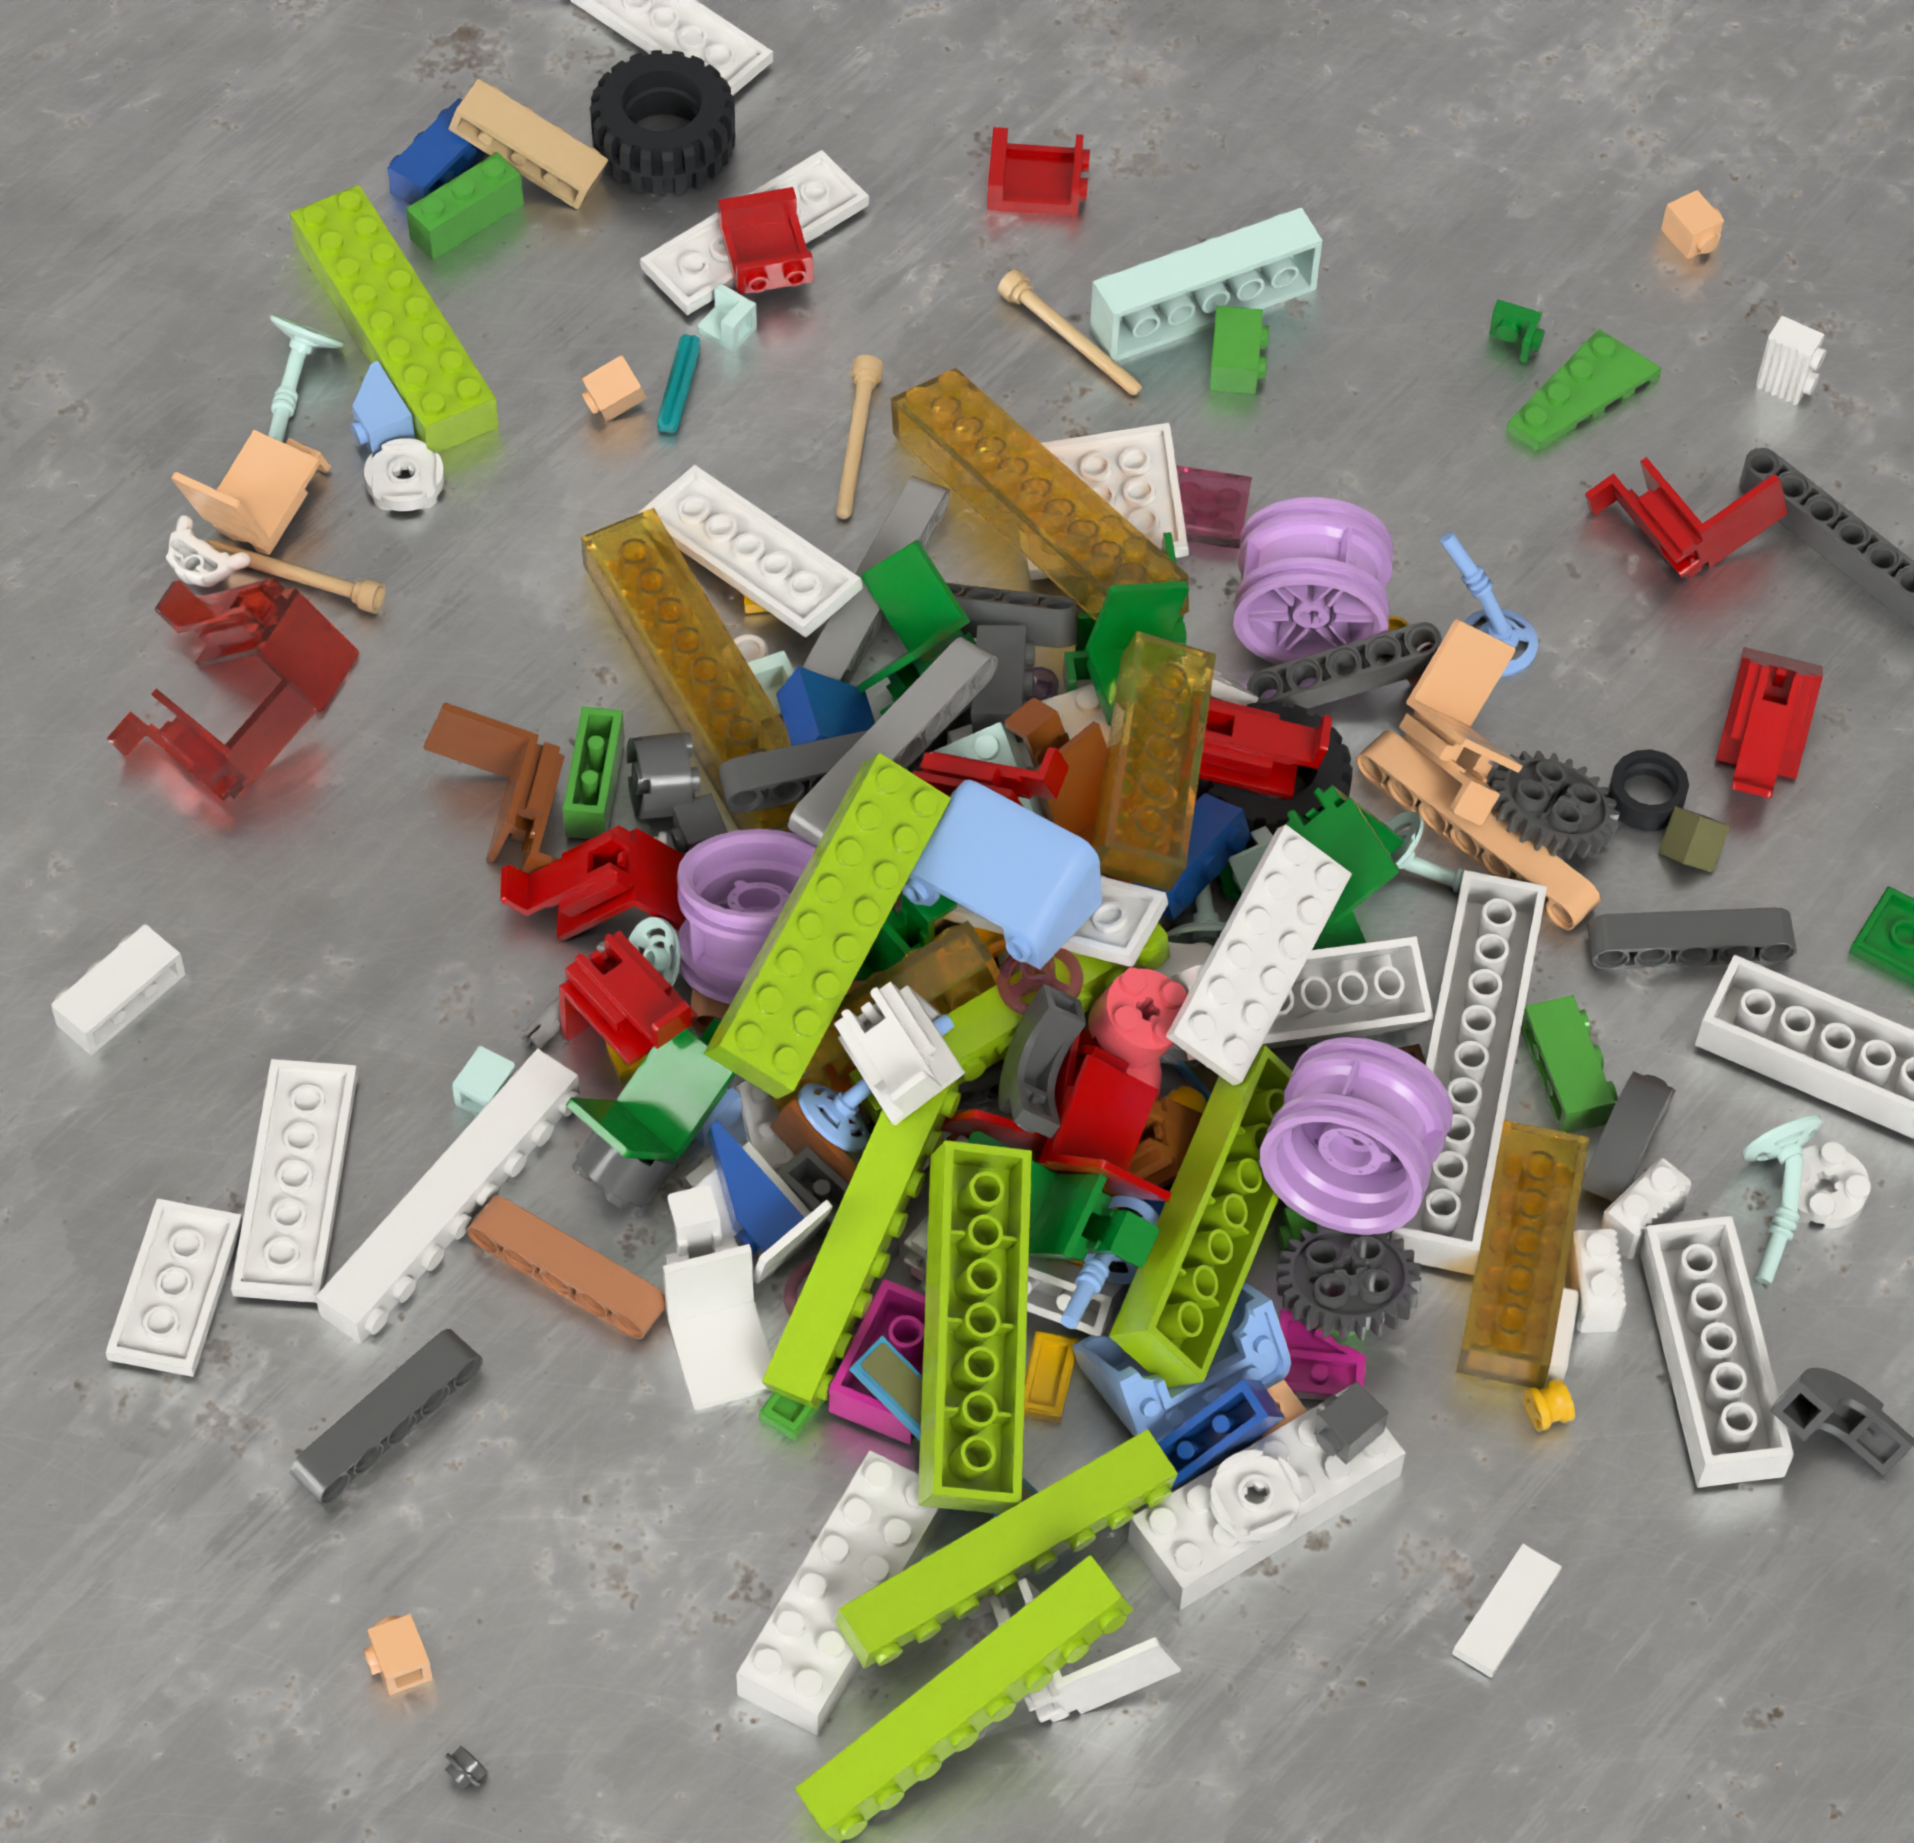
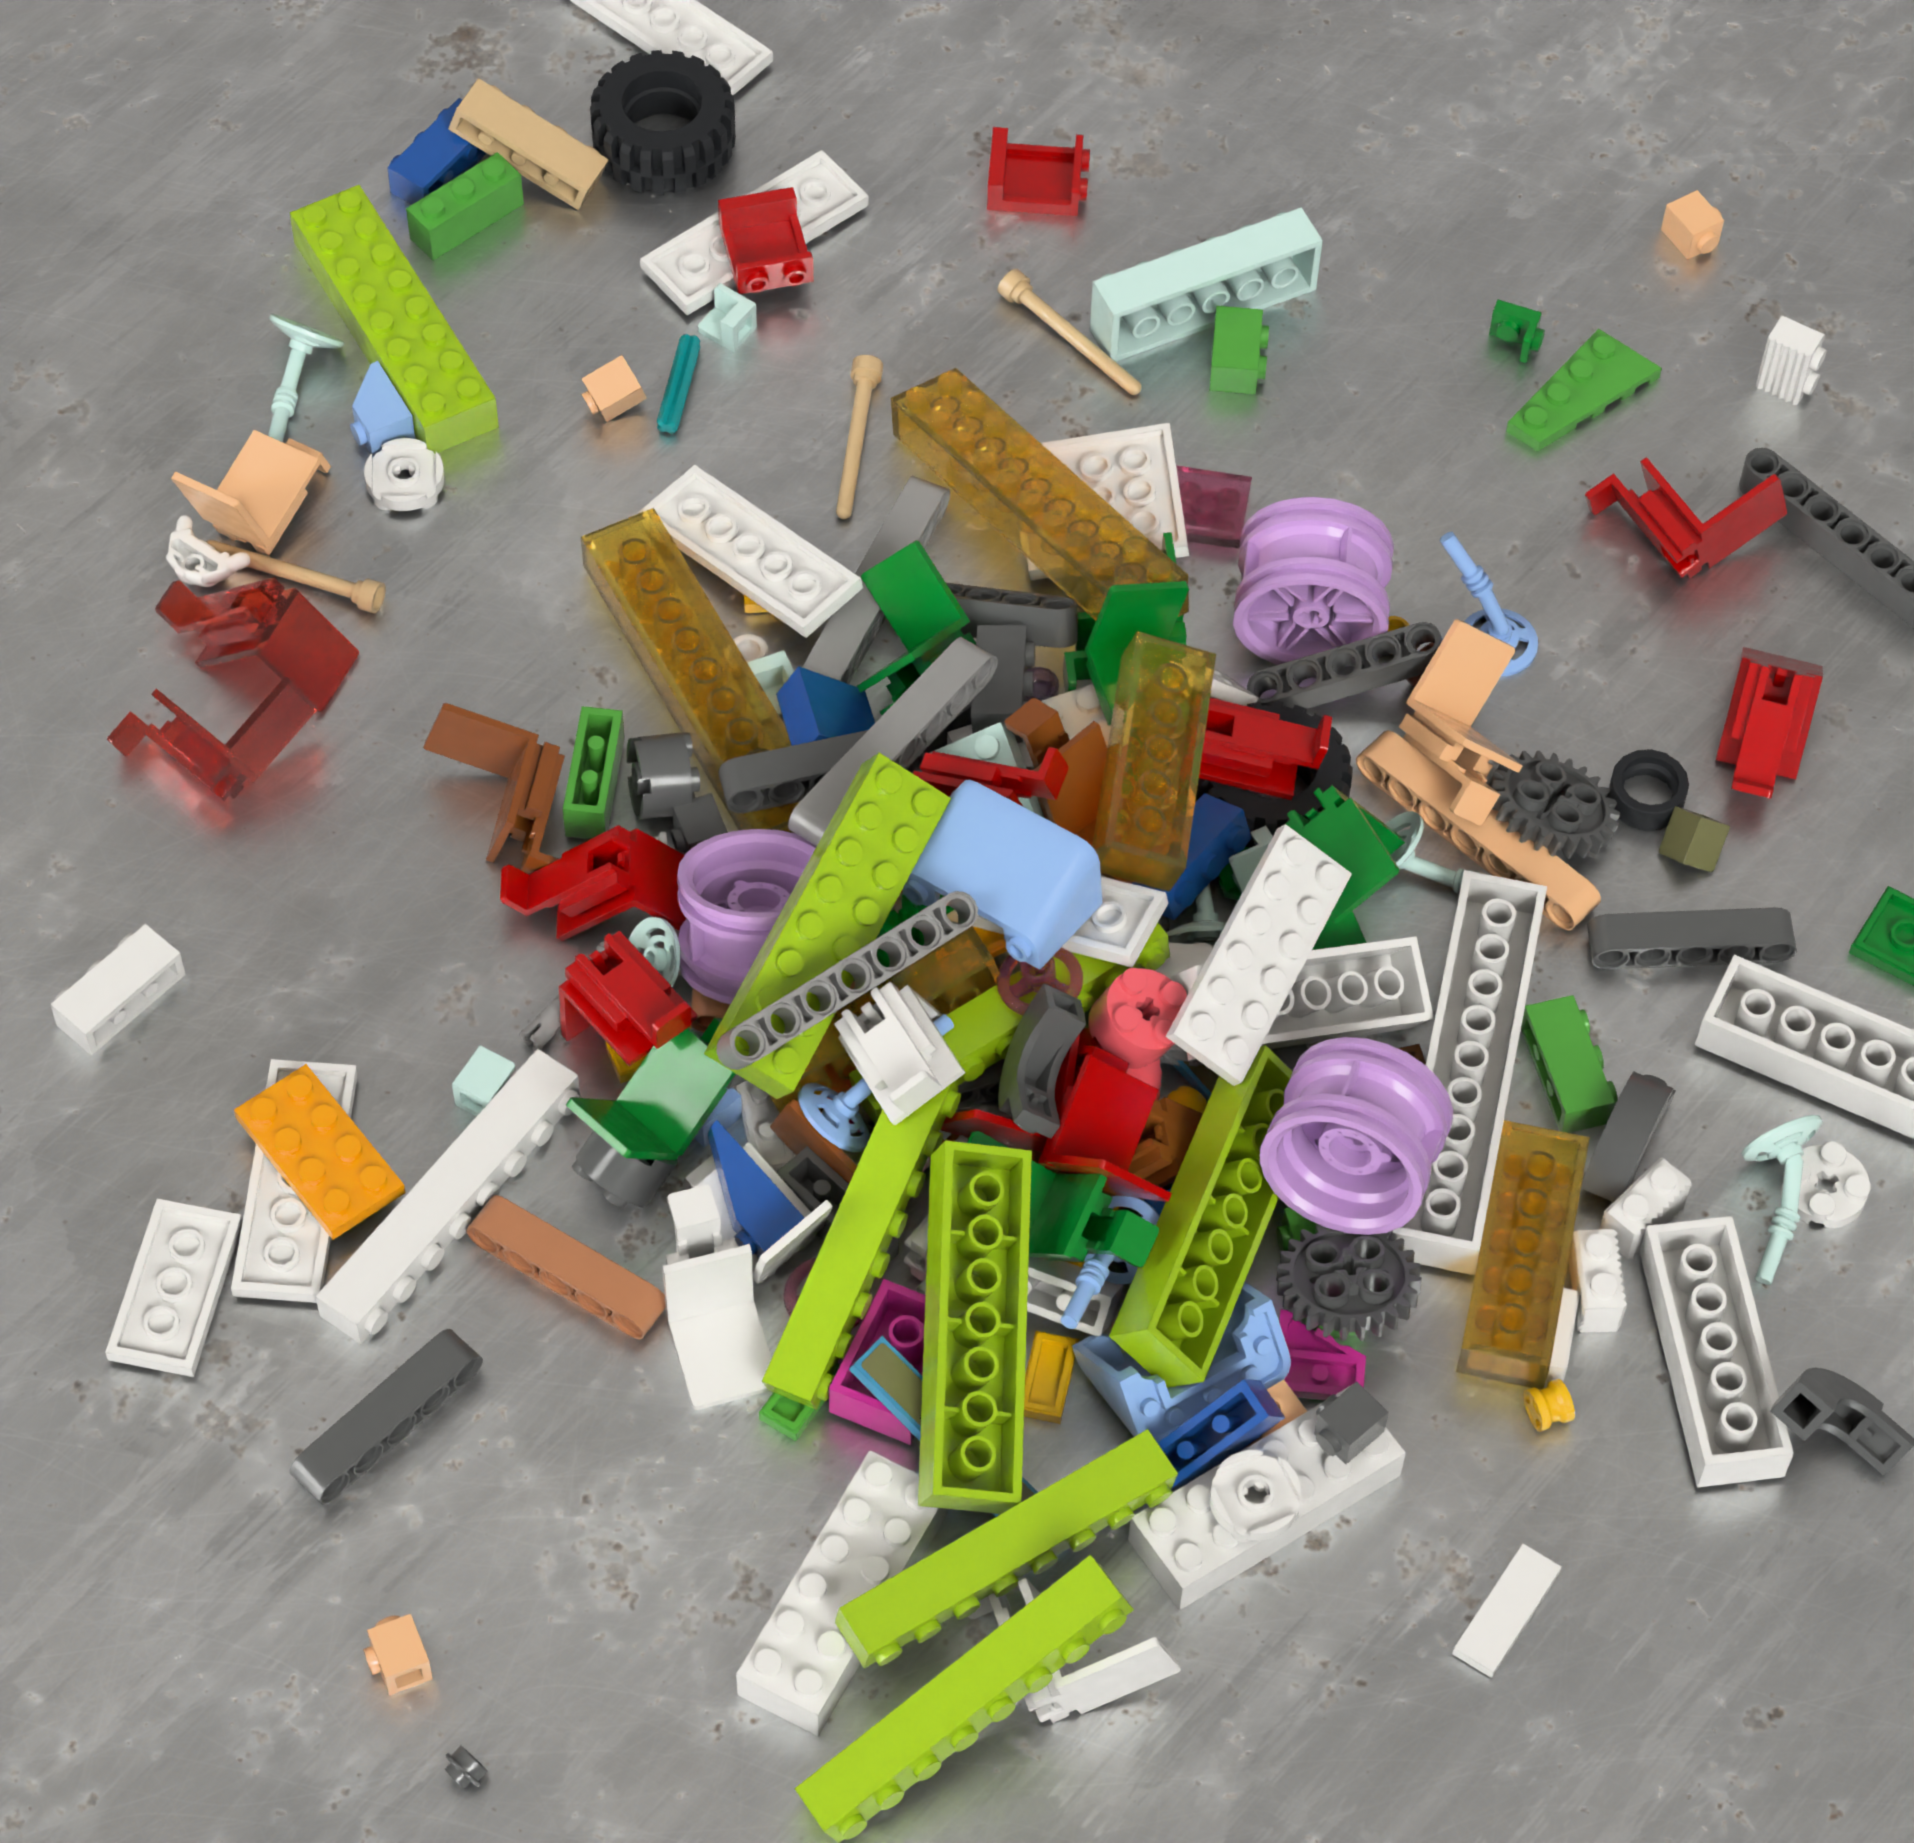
(319, 1151): none -> light orange plate
(833, 992): none -> light grey beam

